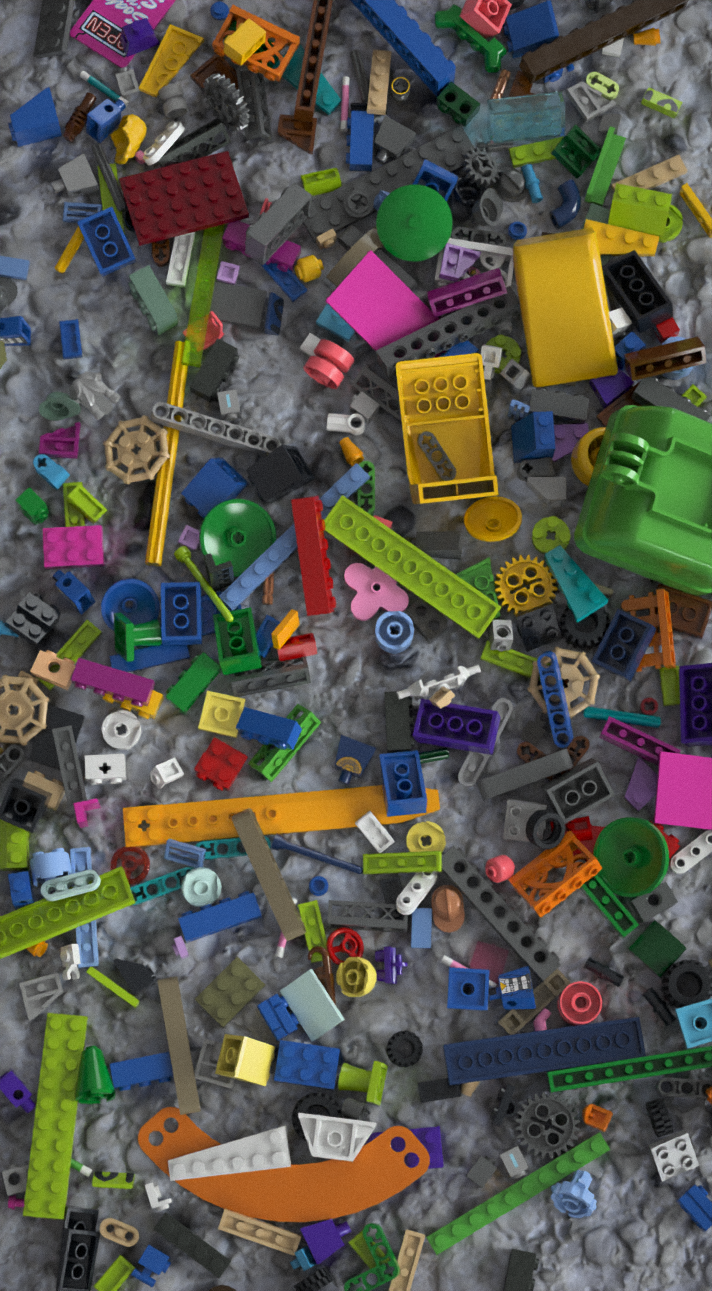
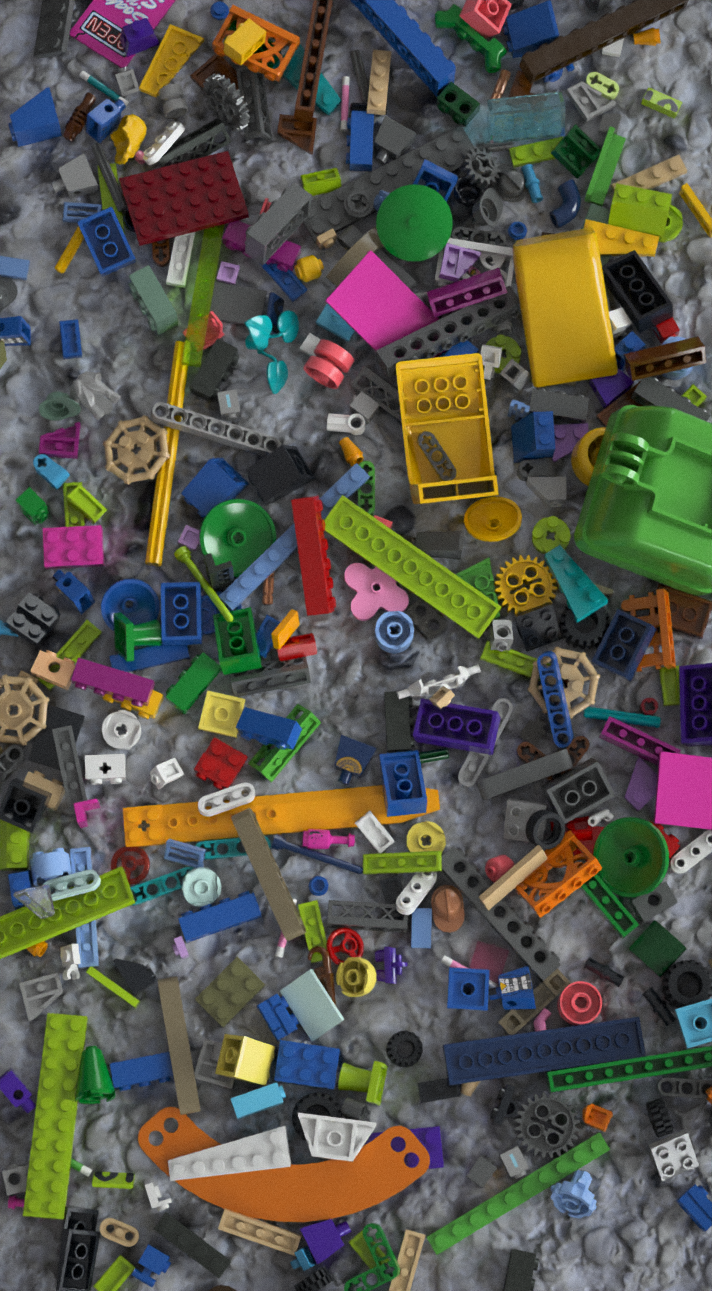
(37, 900): none -> clear slope
(233, 794): none -> white plate
(258, 1100): none -> medium azure brick
(259, 330): none -> teal plant
(323, 839): none -> dark pink piece
(400, 89): dark grey wheel -> none
(513, 877): none -> tan tile
(597, 817): none -> white arm

